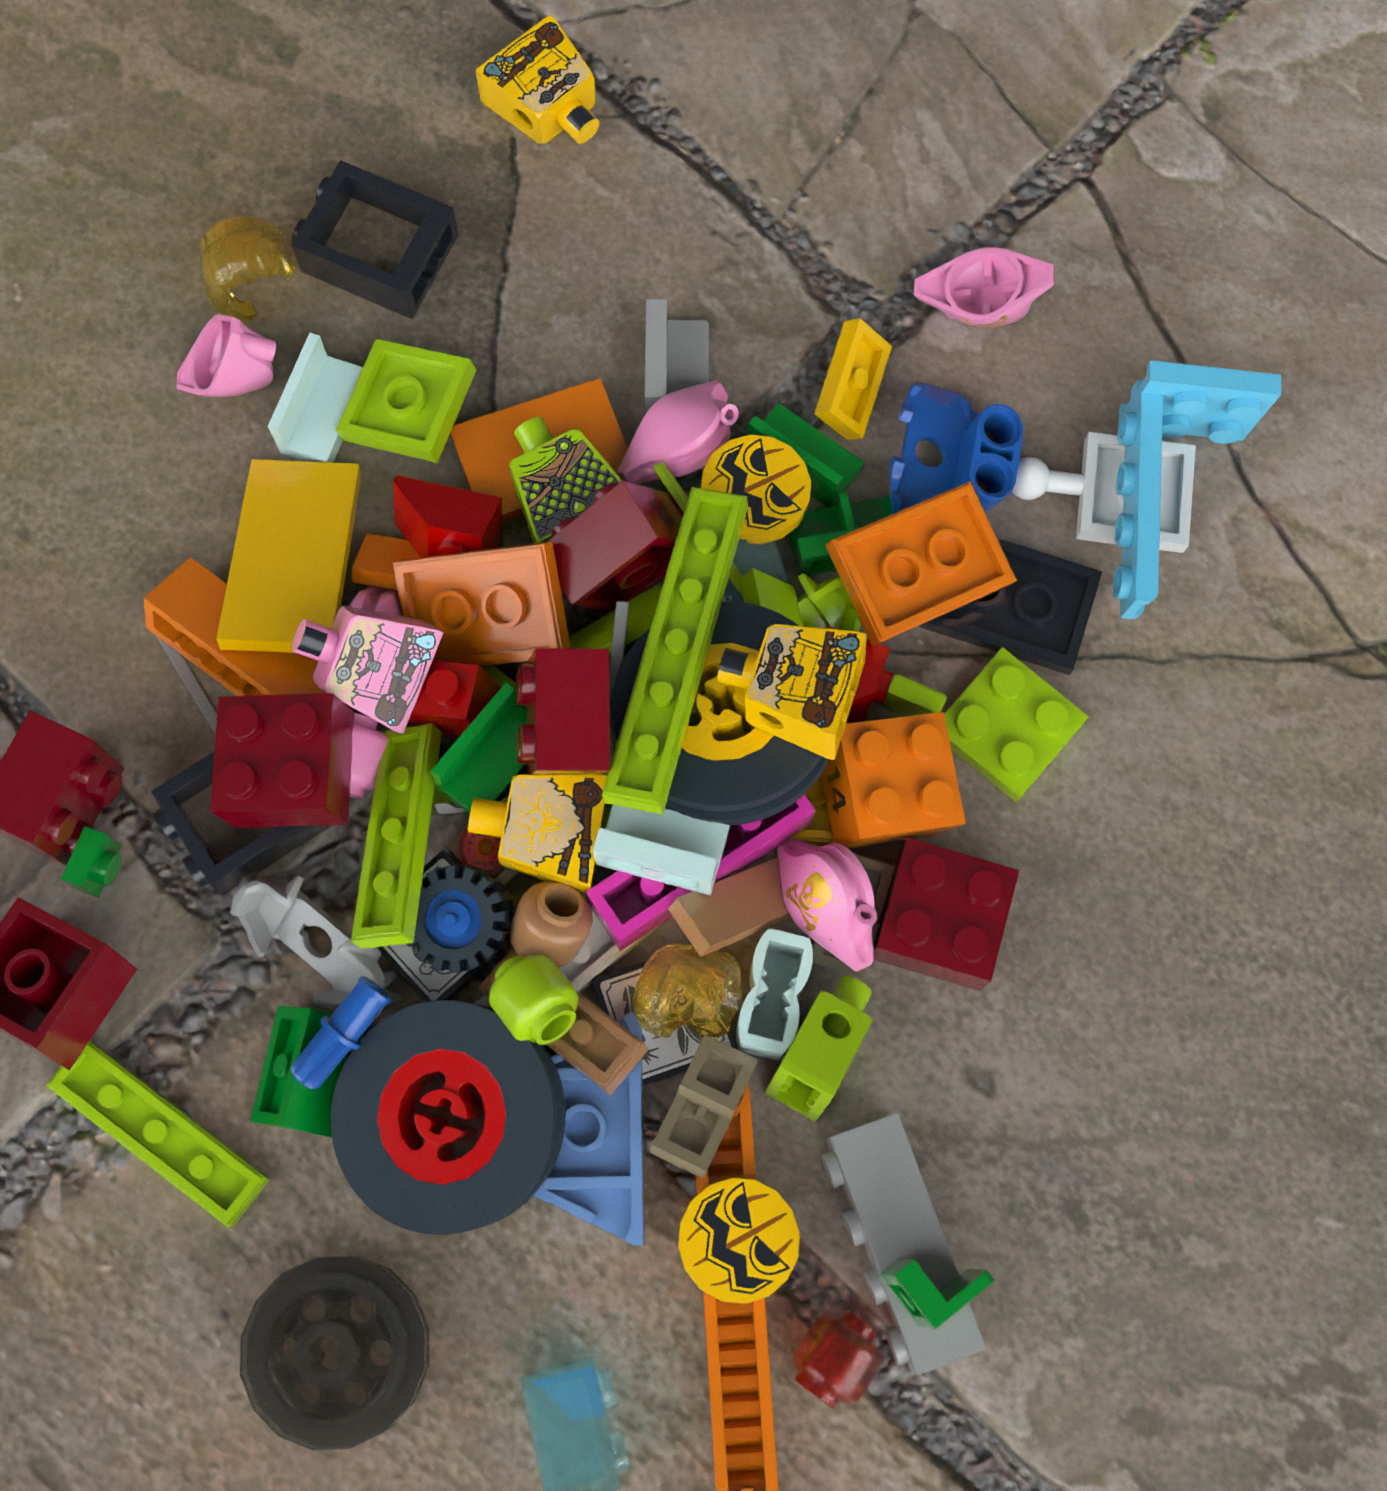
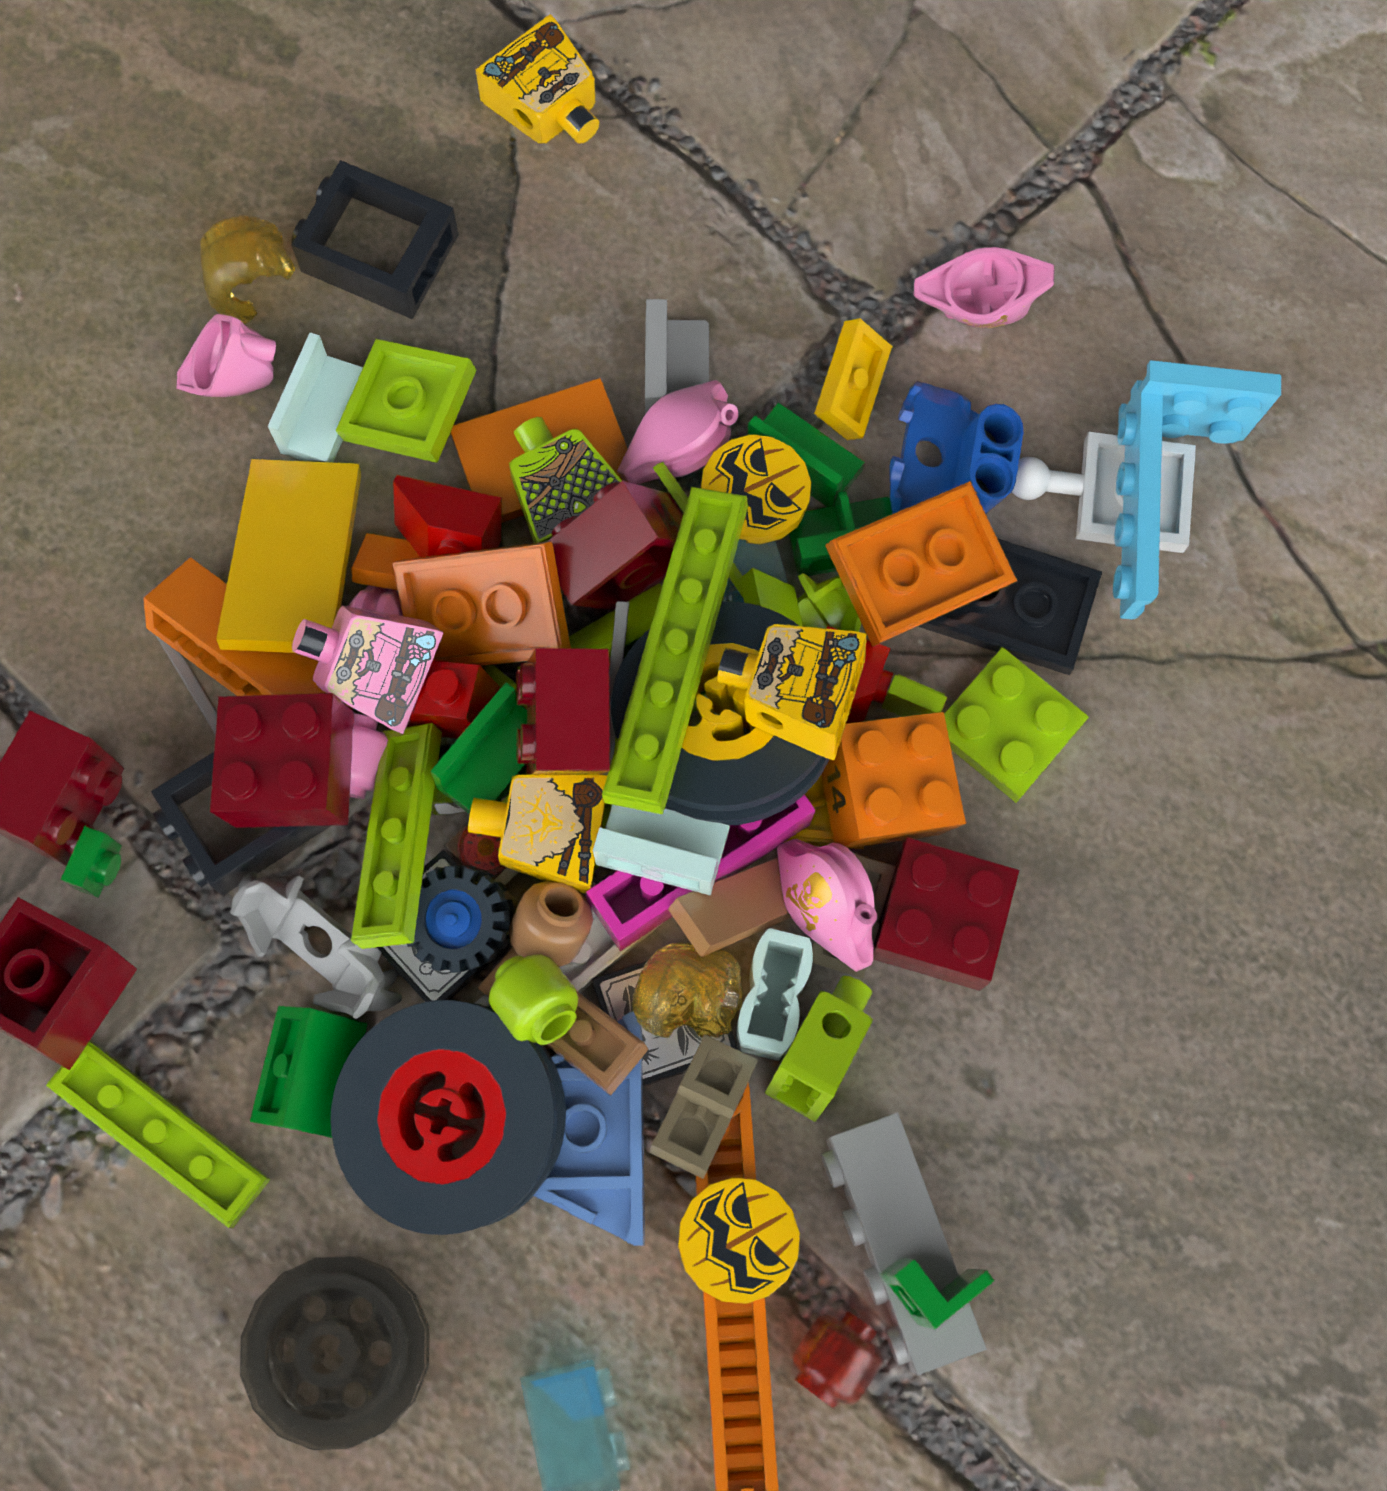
(340, 1033): blue axle -> none

